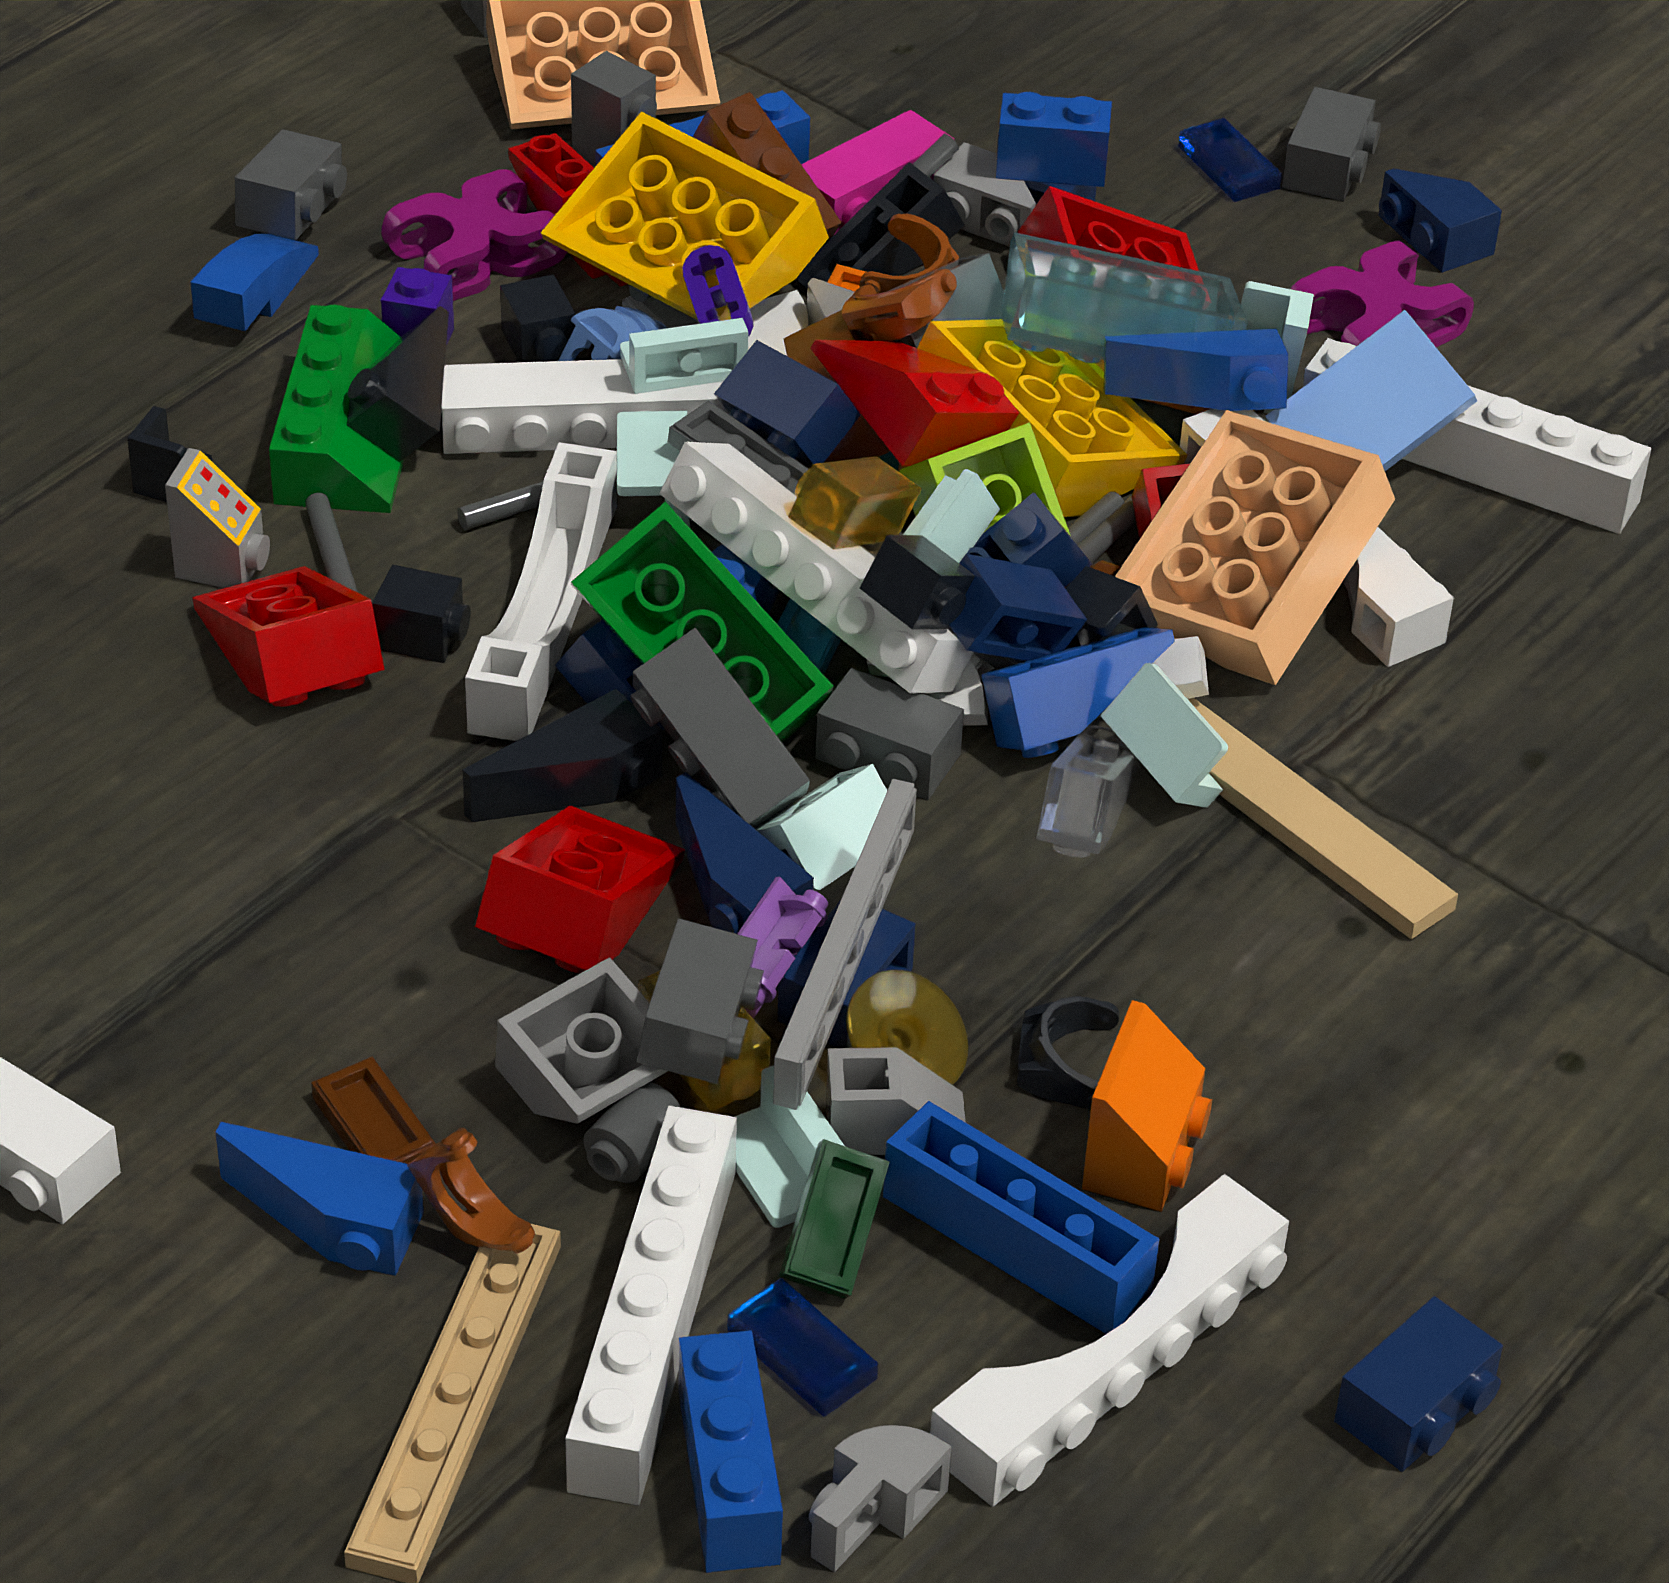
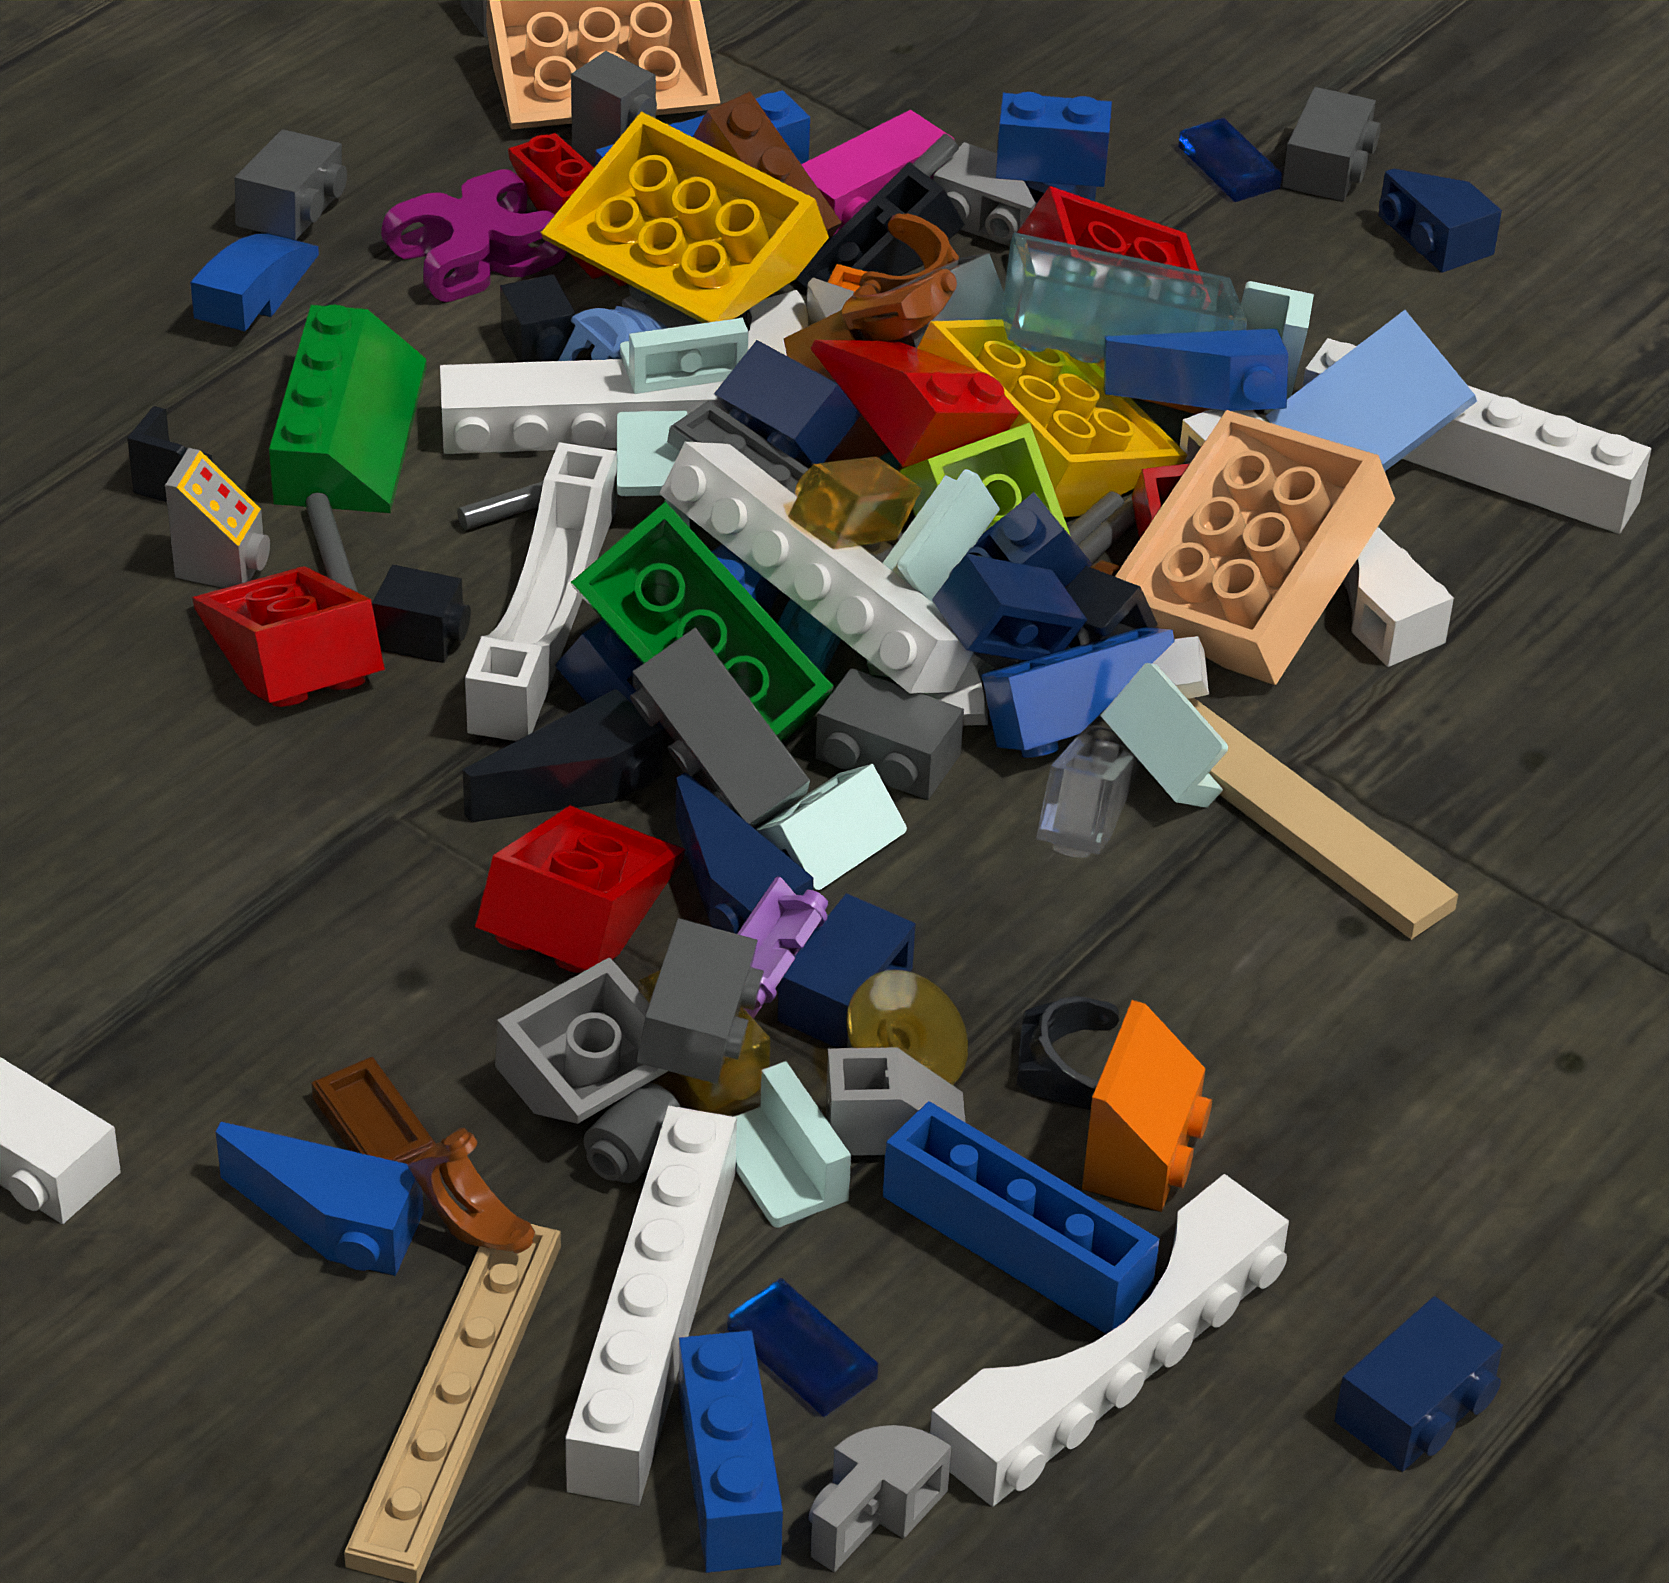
(401, 393): black slope -> none
(414, 296): dark purple brick -> none
(728, 292): dark purple beam -> none
(834, 1219): dark green tile -> none
(844, 946): light grey tile -> none
(917, 582): black brick -> none
(1379, 292): magenta piece -> none

